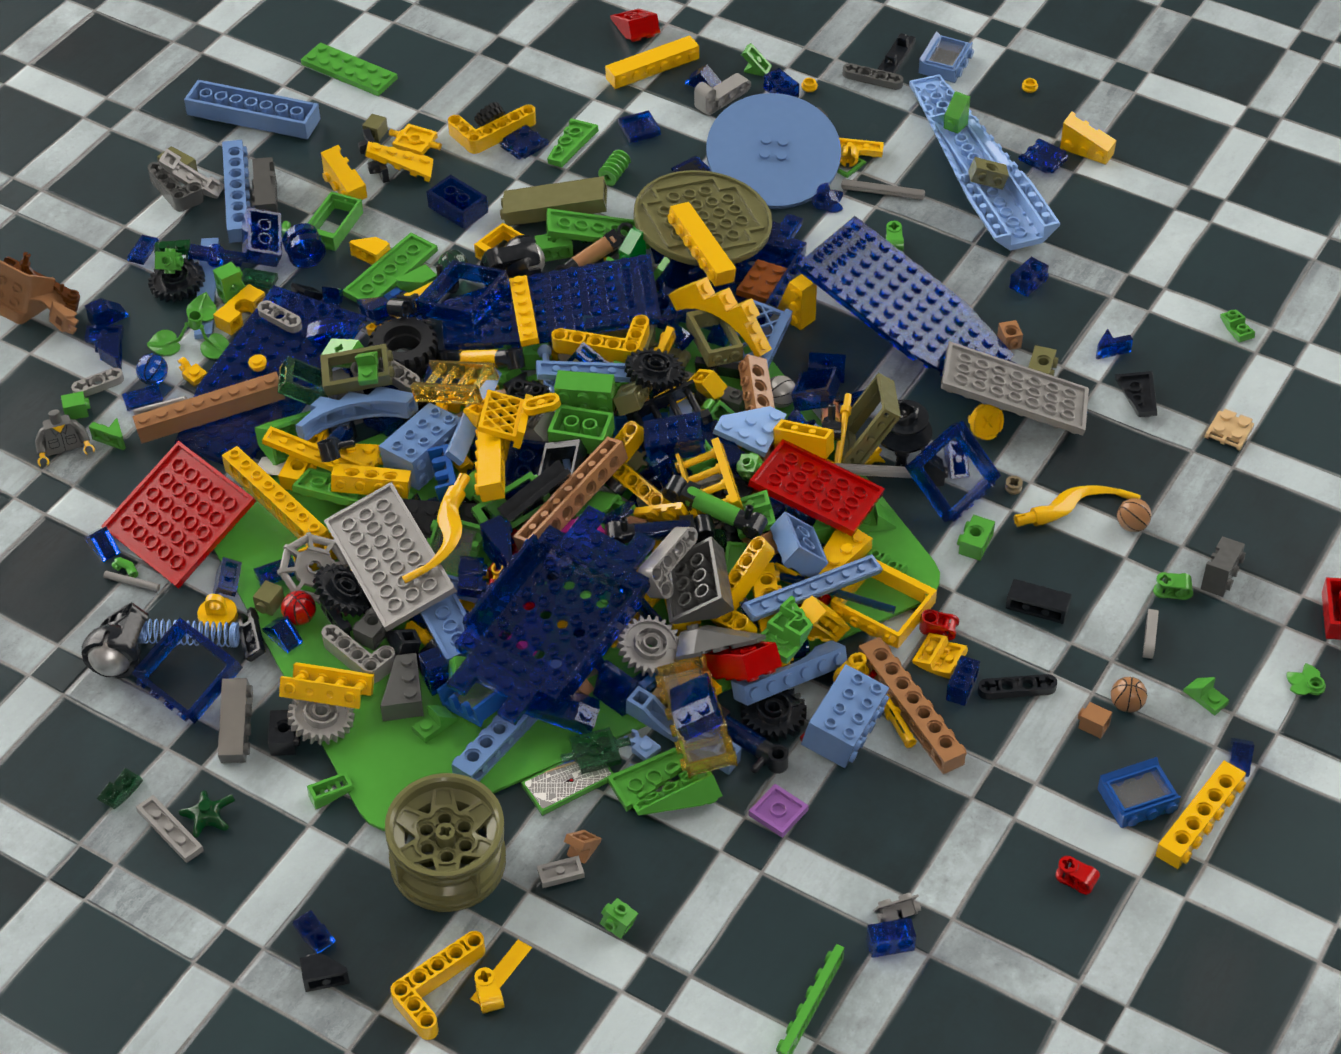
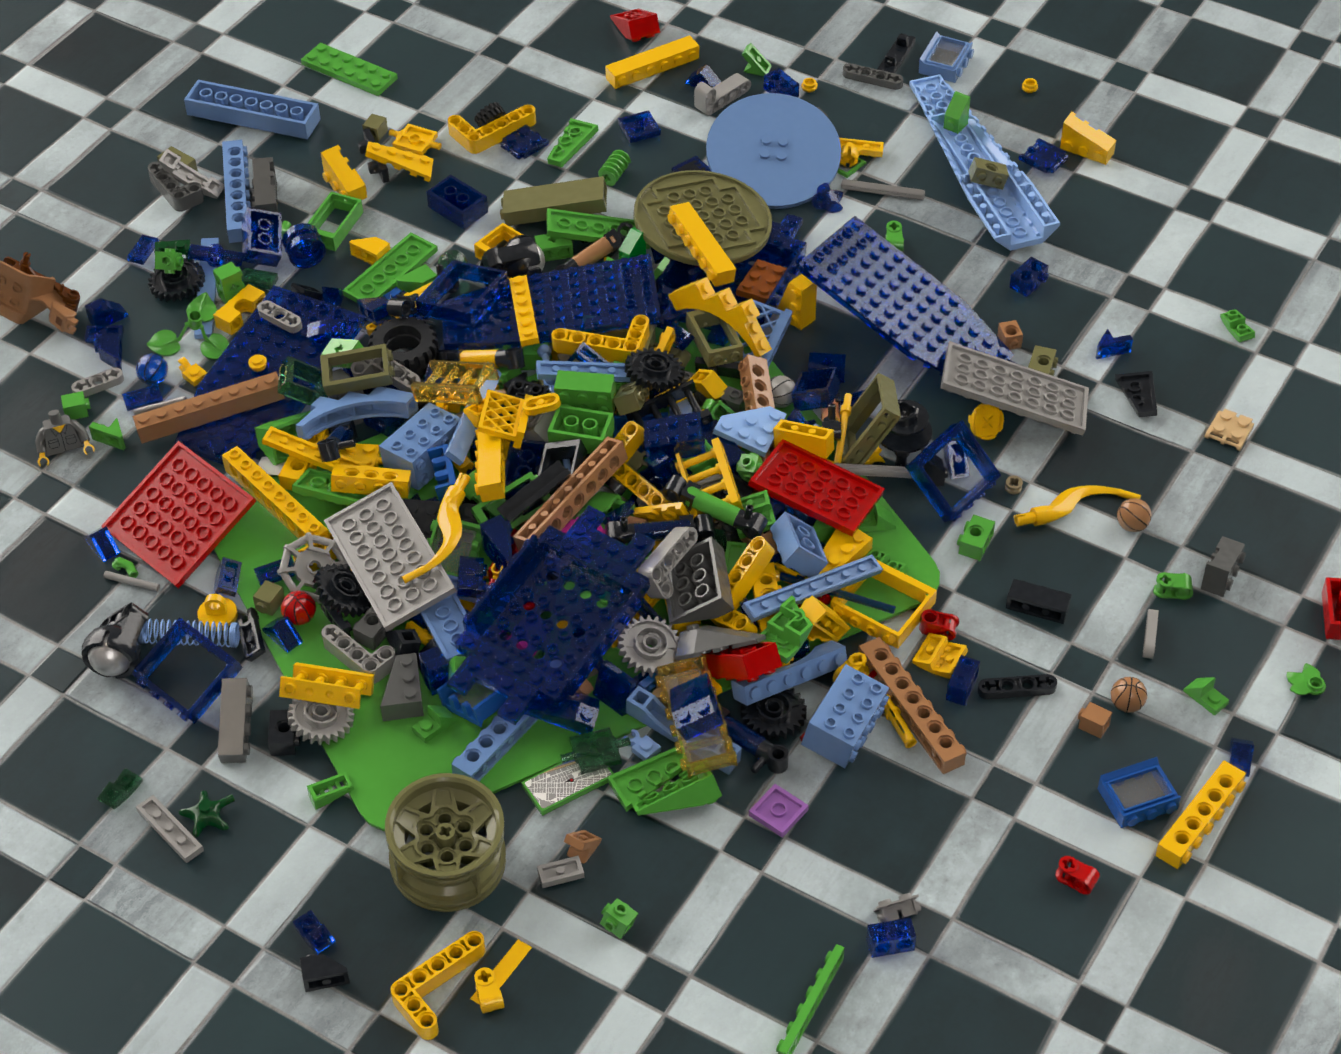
(367, 368): bright green slope -> none

